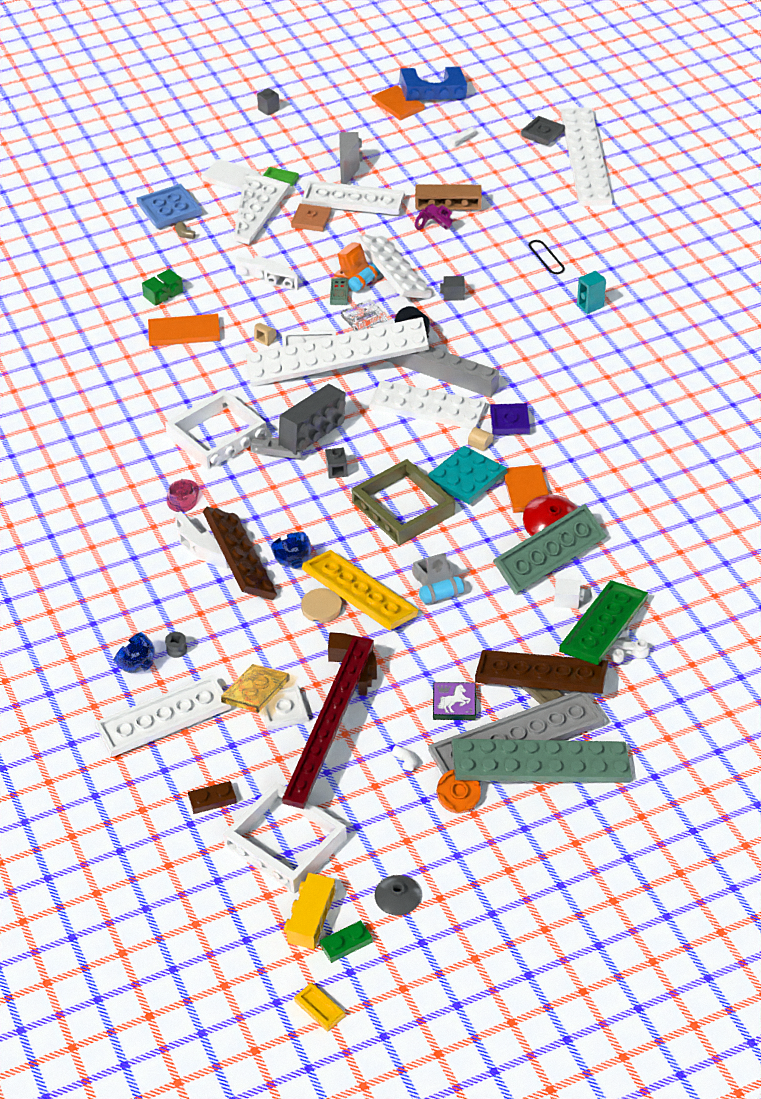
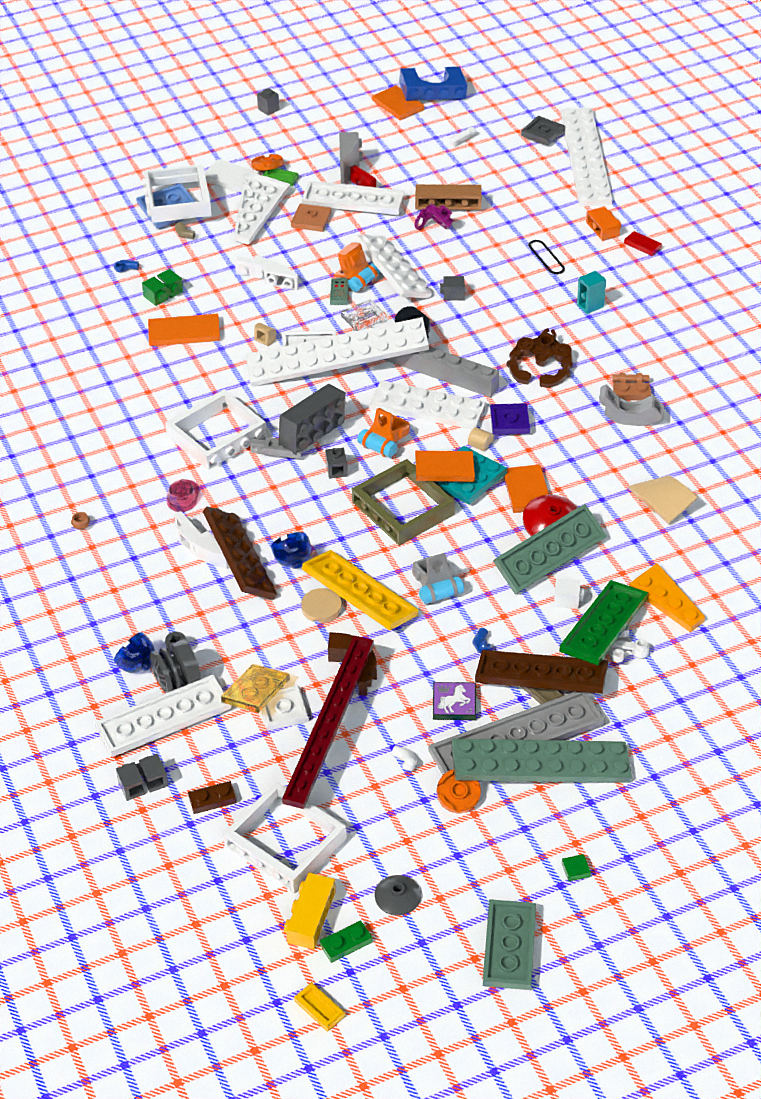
(80, 520): none -> nougat plate
(123, 265): none -> blue arm
(152, 772): none -> dark grey piece
(170, 668): none -> dark grey wheel
(174, 176): none -> white window
(267, 163): none -> orange tile
(361, 177): none -> red plate
(384, 433): none -> orange piece
(444, 466): none -> orange tile
(479, 640): none -> blue arm
(509, 944): none -> sand green plate
(543, 348): none -> reddish brown piece
(576, 867): none -> green tile
(603, 223): none -> orange brick
(628, 412): none -> light grey arch
(631, 391): none -> nougat plate
(643, 243): none -> red tile
(664, 496): none -> tan slope
(668, 597): none -> light orange wing

